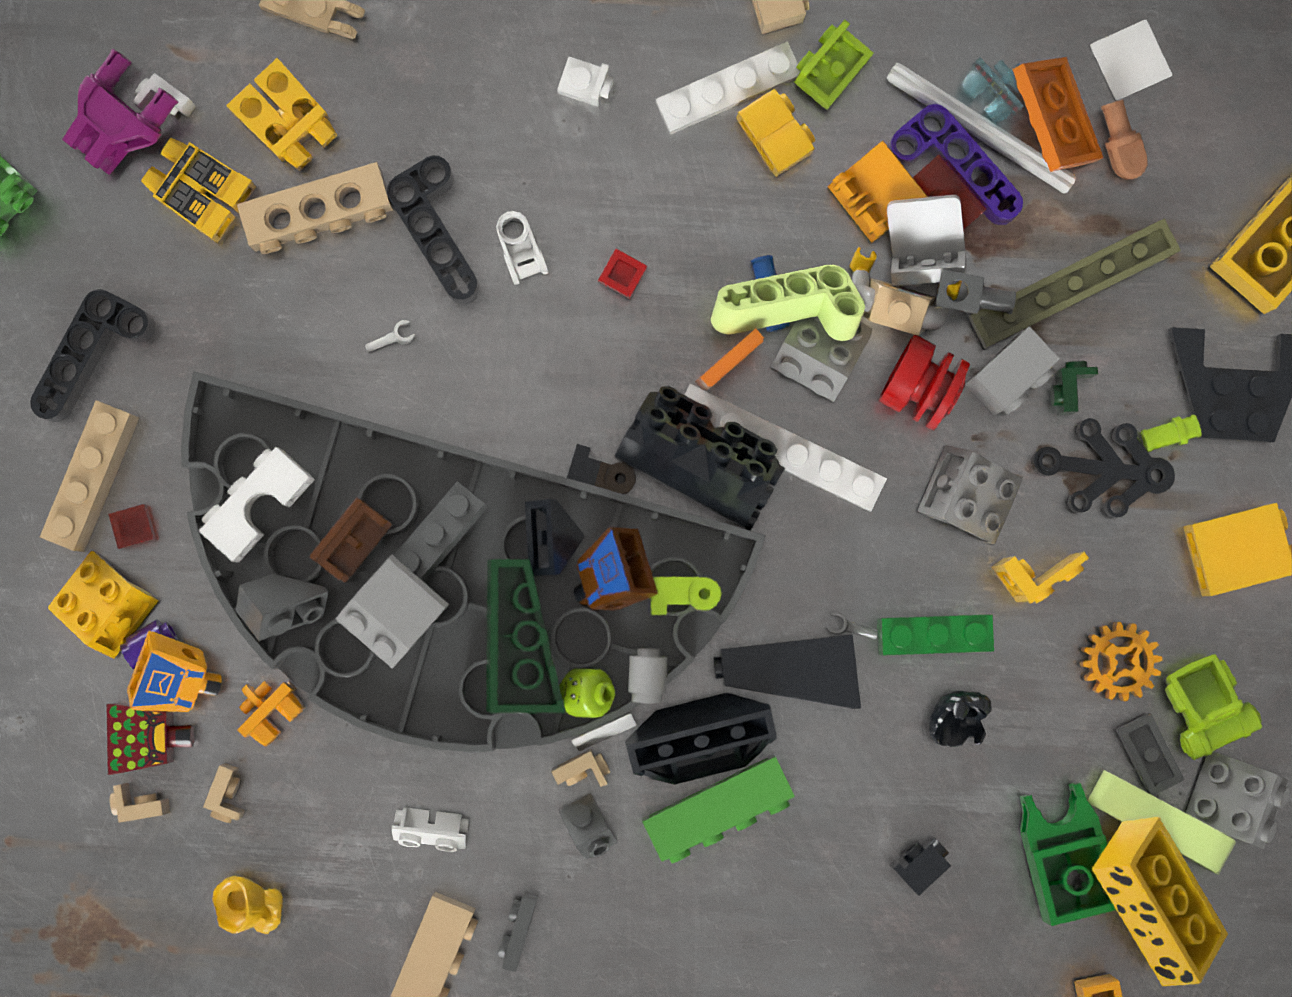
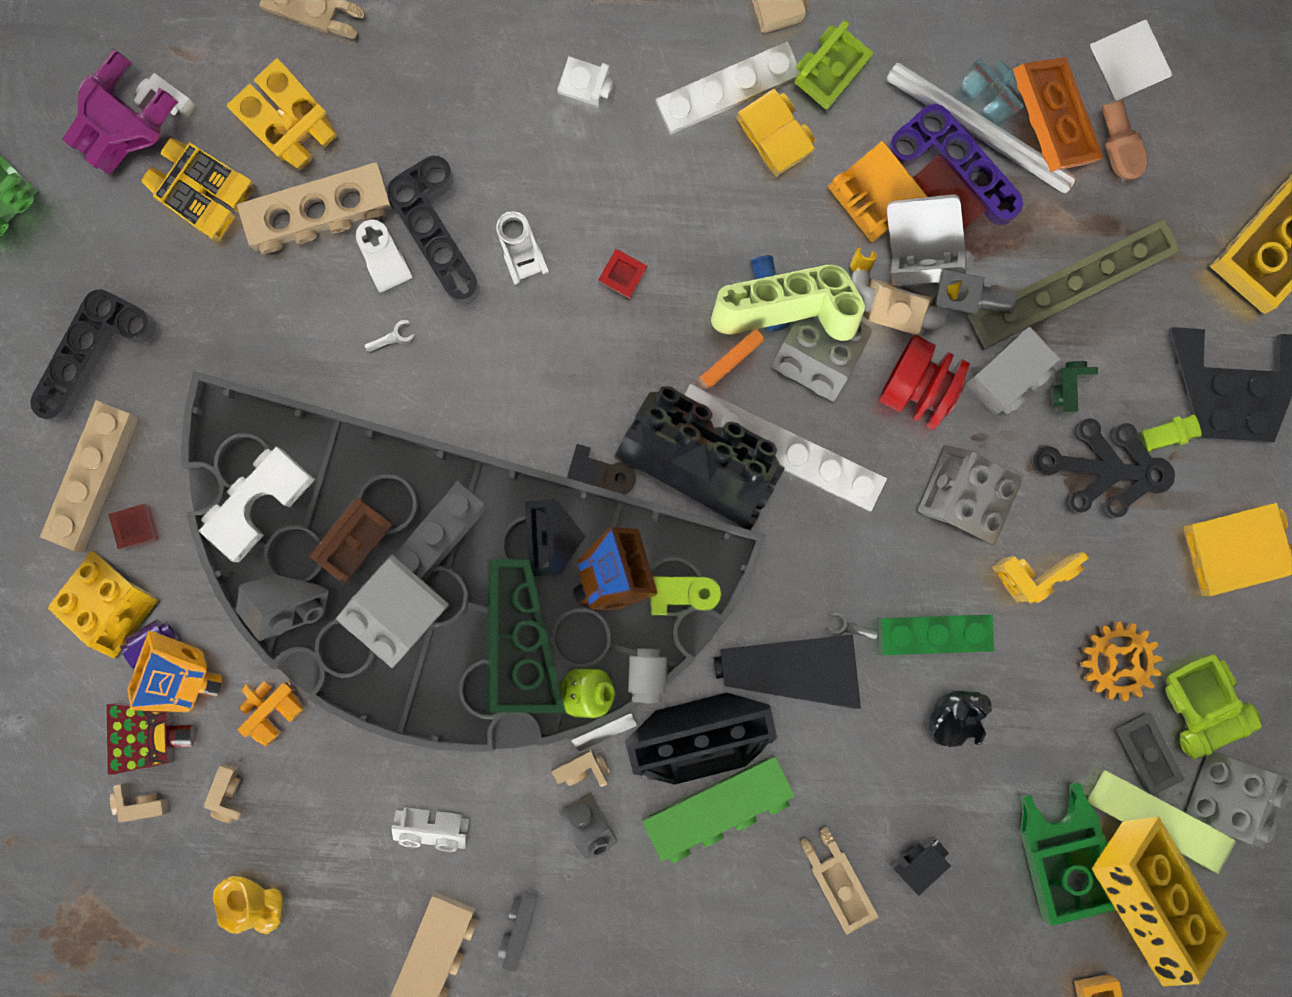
(385, 260): none -> white piece
(840, 885): none -> tan hinge

